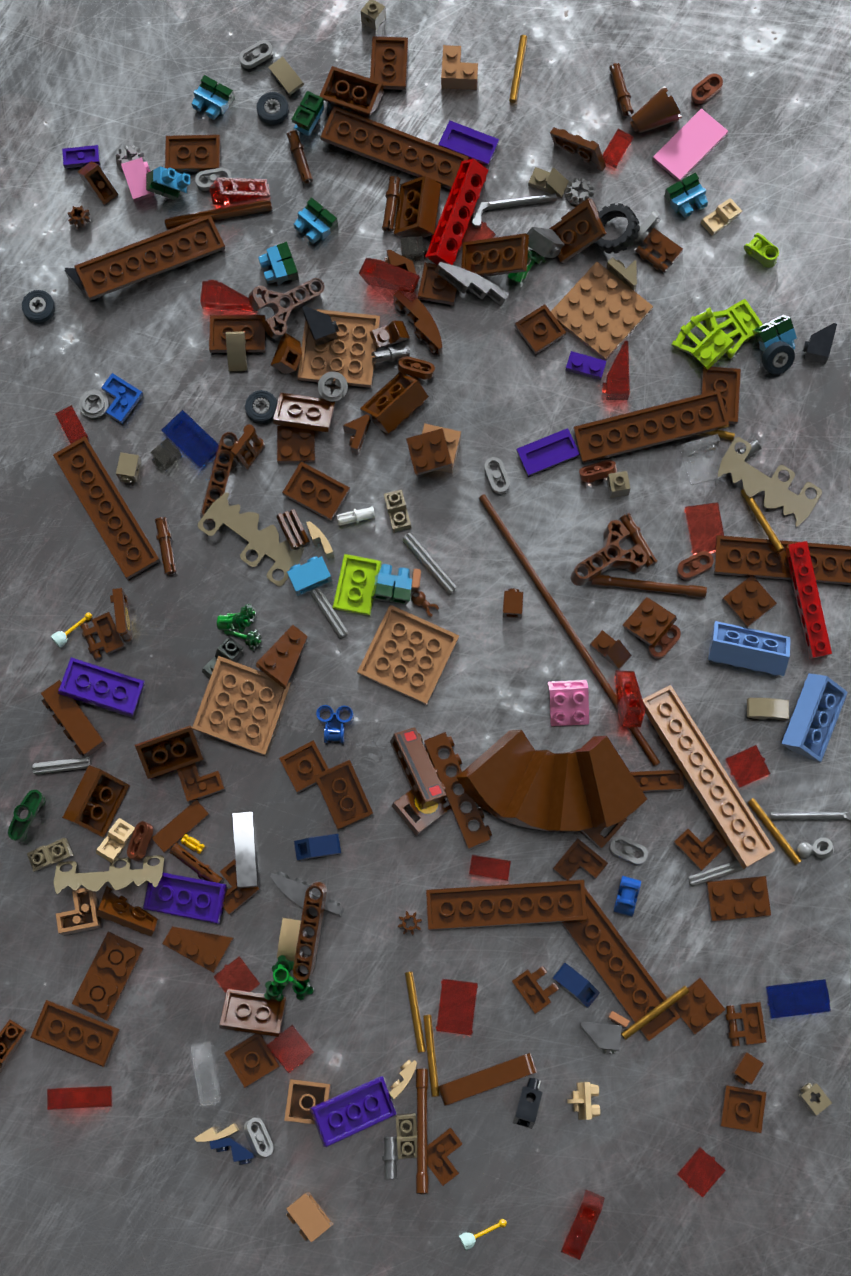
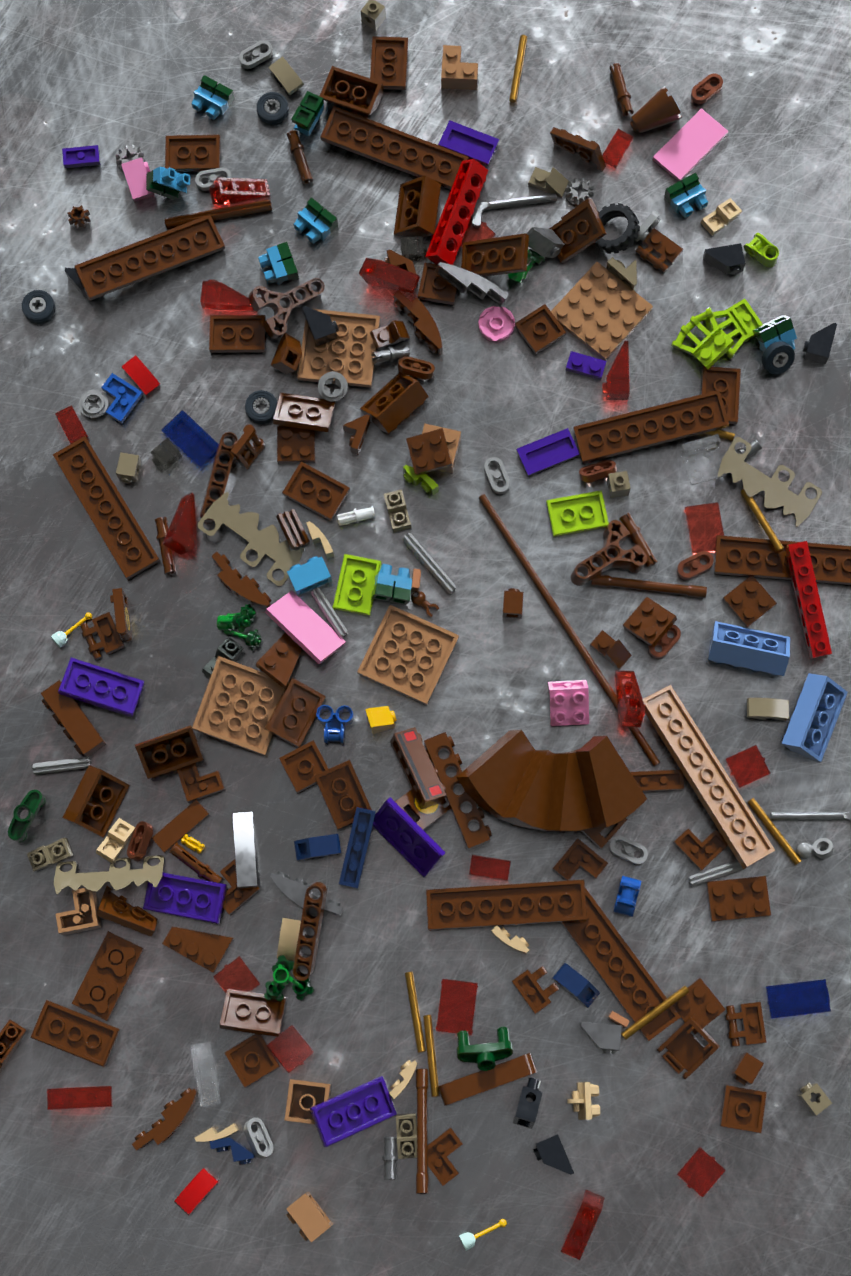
(97, 182): reddish brown slope -> none
(140, 375): none -> red slope
(174, 1114): none -> reddish brown slope
(182, 529): none -> clear red slope
(196, 1191): none -> red slope
(236, 351): dark tan slope -> none
(245, 588): none -> reddish brown slope
(295, 712): none -> reddish brown plate
(305, 627): none -> bright pink tile
(357, 847): none -> dark blue plate
(380, 719): none -> yellow slope
(392, 196): reddish brown pin -> none
(407, 837): none -> dark purple tile
(408, 917): reddish brown gear -> none
(427, 484): none -> lime slope
(487, 1053): none -> dark green connector
(496, 323): none -> bright pink tile
(517, 944): none -> tan slope
(553, 1154): none -> black slope
(577, 513): none -> lime tile
(685, 1050): none -> reddish brown container
(726, 258): none -> black slope

